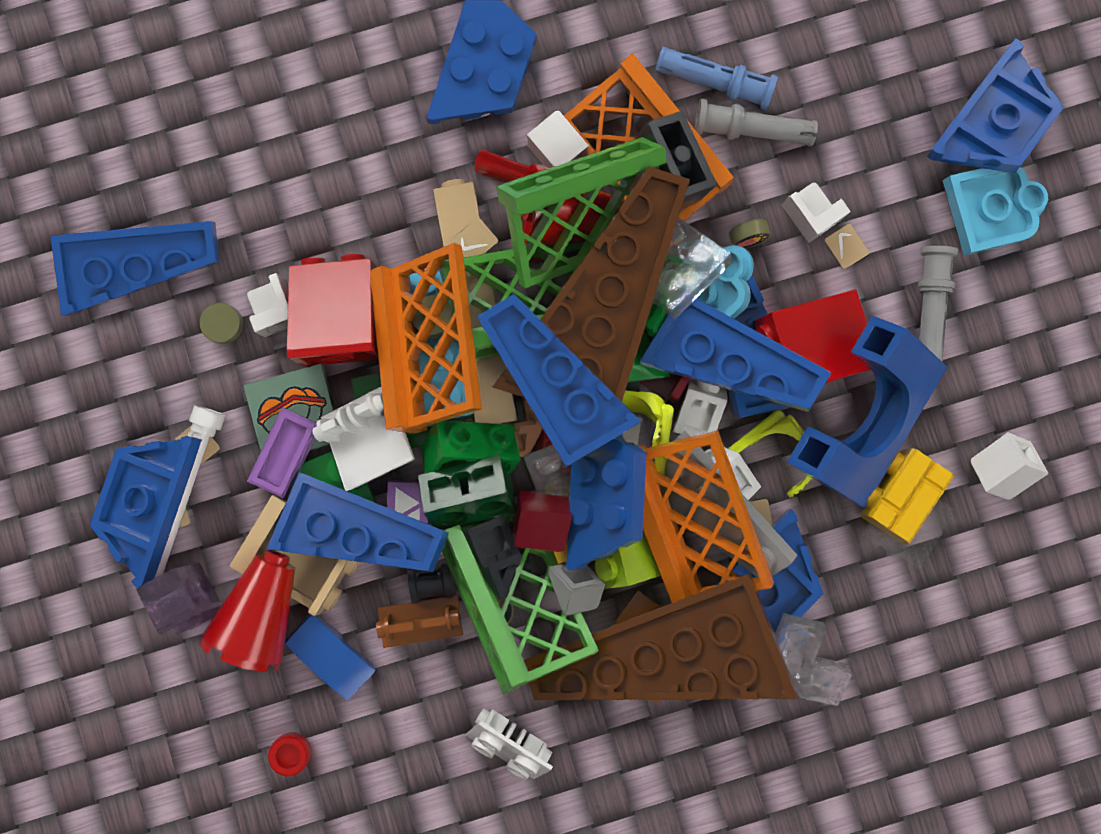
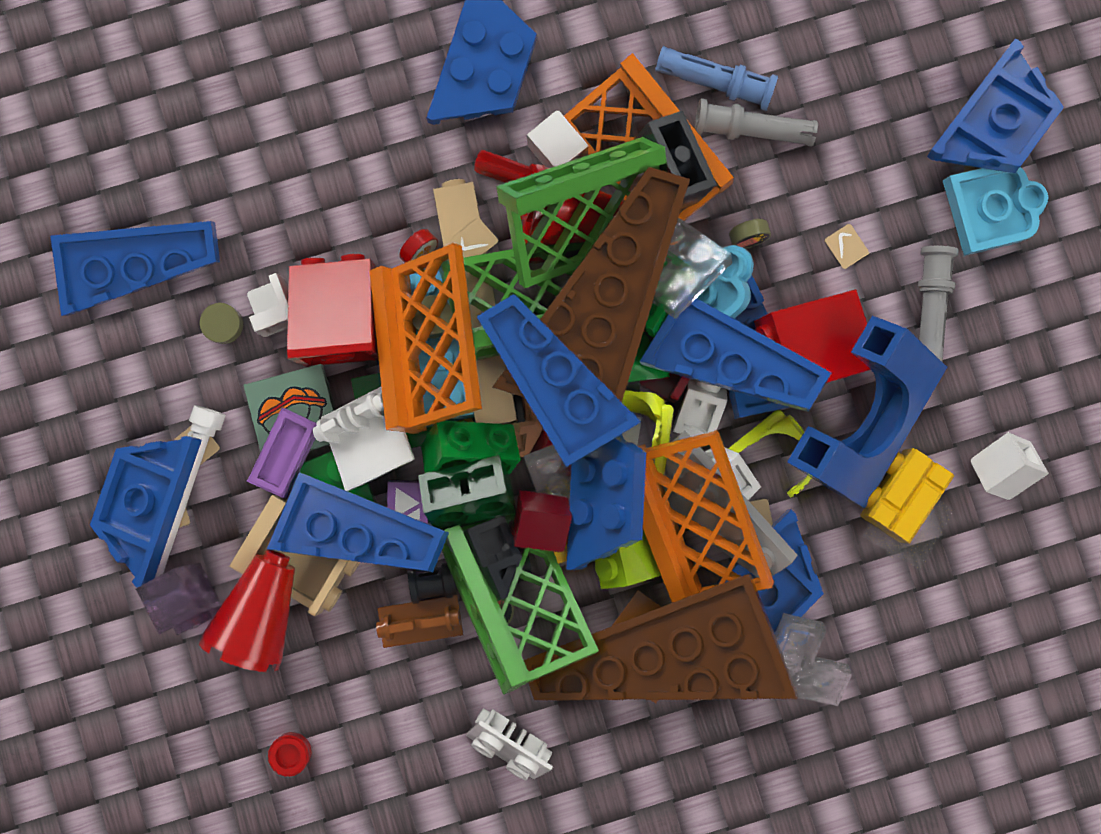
(329, 656): blue slope -> none
(417, 245): none -> red tile
(576, 589): light grey slope -> none
(813, 211): white panel -> none

